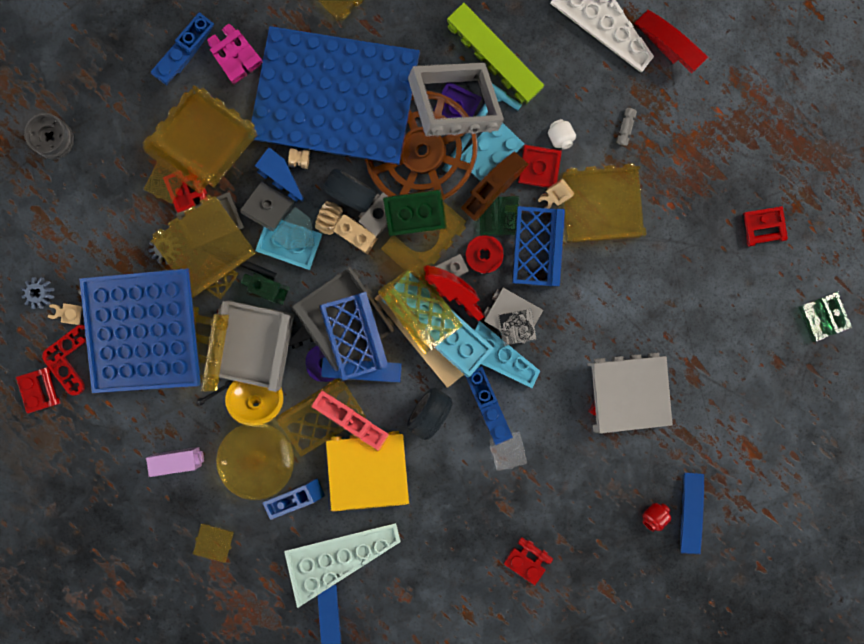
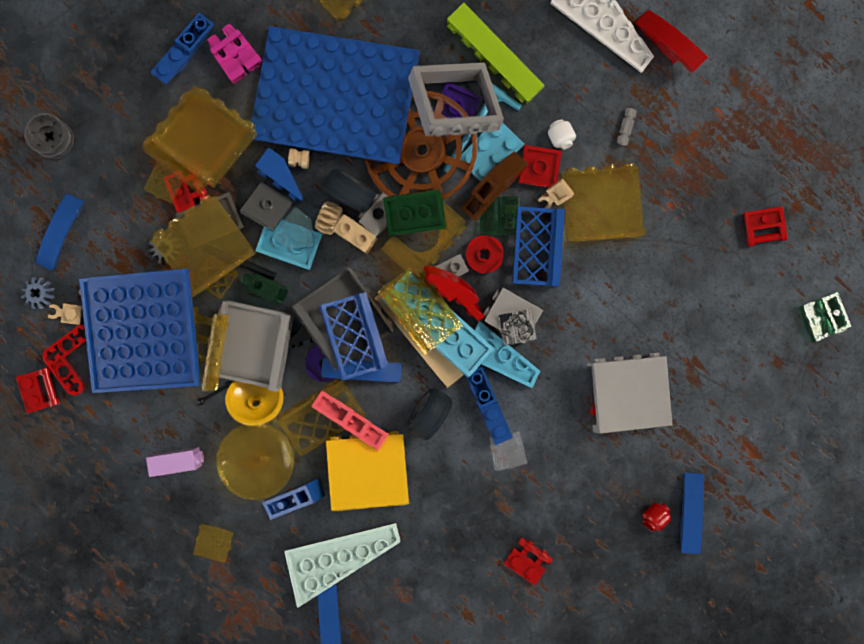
(58, 231): none -> blue slope

